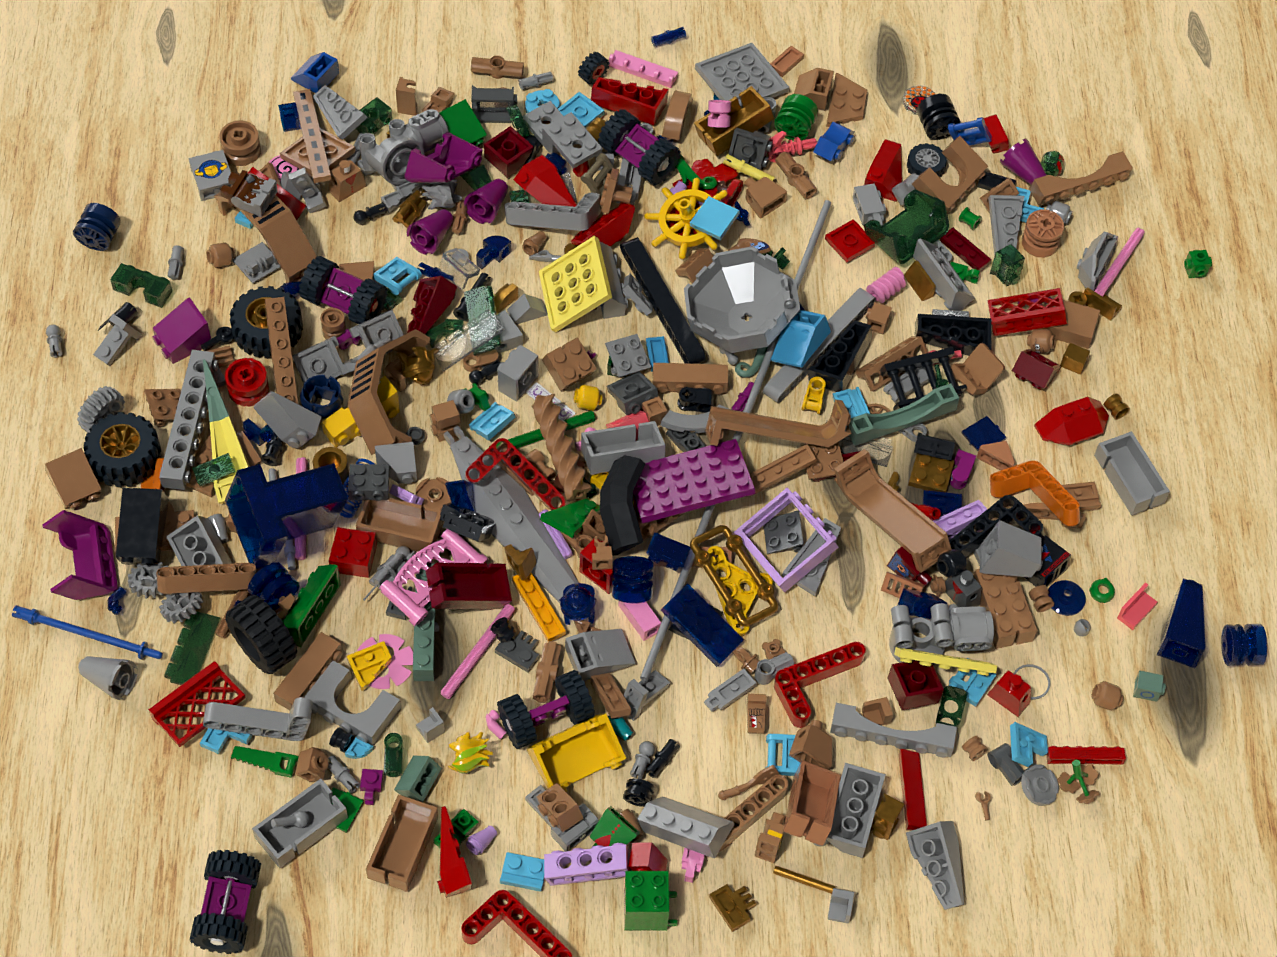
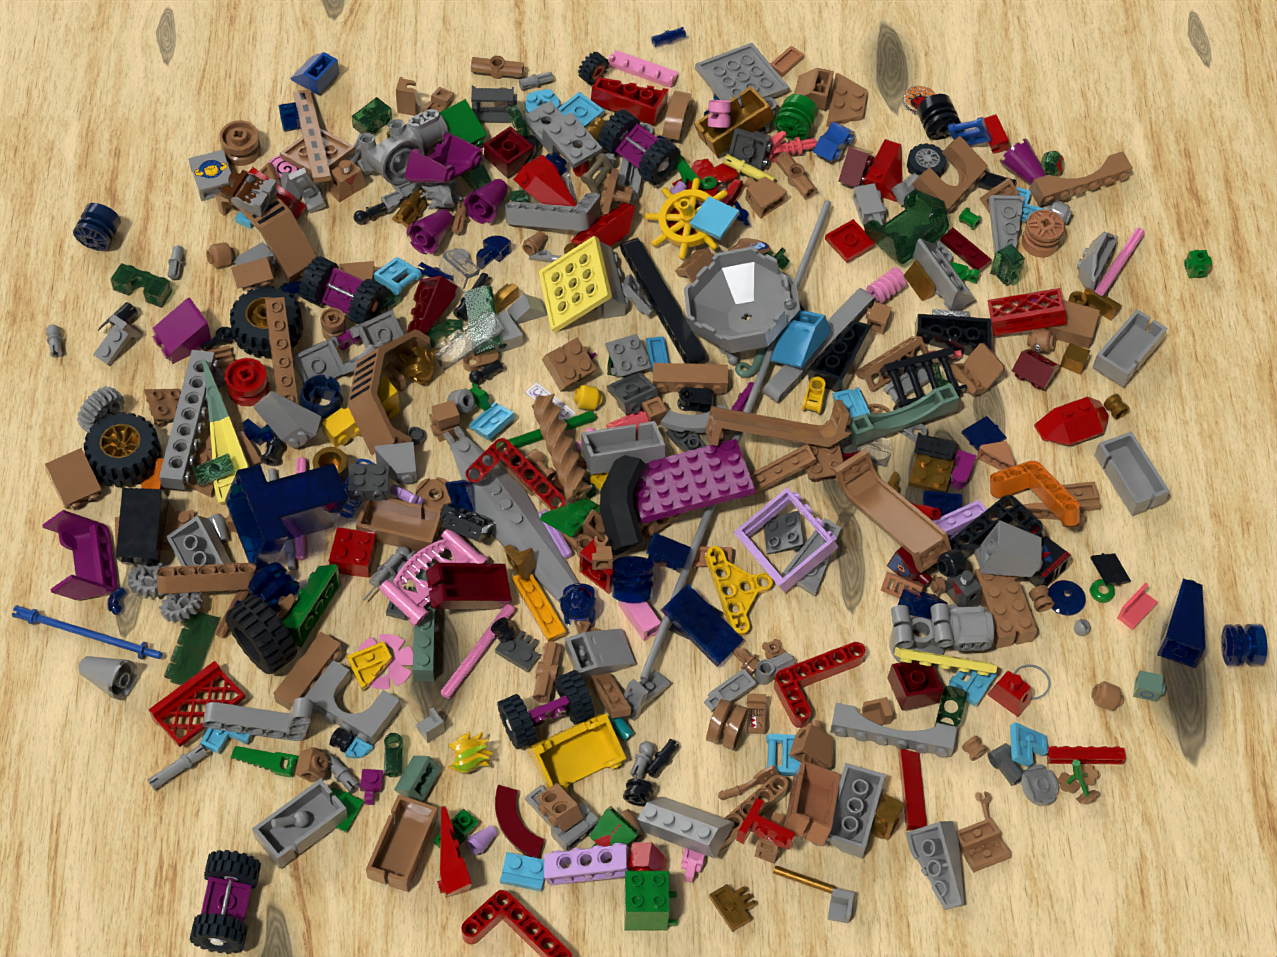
(186, 761): none -> light grey pin
(253, 272): none -> medium nougat piece
(339, 113): light grey wing -> none
(492, 724): bright pink arm -> none
(511, 825): none -> dark red tile
(517, 372): light grey brick -> none
(730, 725): none -> medium nougat wheel
(734, 606): pearl gold bar -> none
(764, 828): none -> red bracket
(855, 165): none -> dark red brick
(982, 845): none -> medium nougat slope
(1110, 569): none -> black piece
(1129, 348): none -> light grey piece

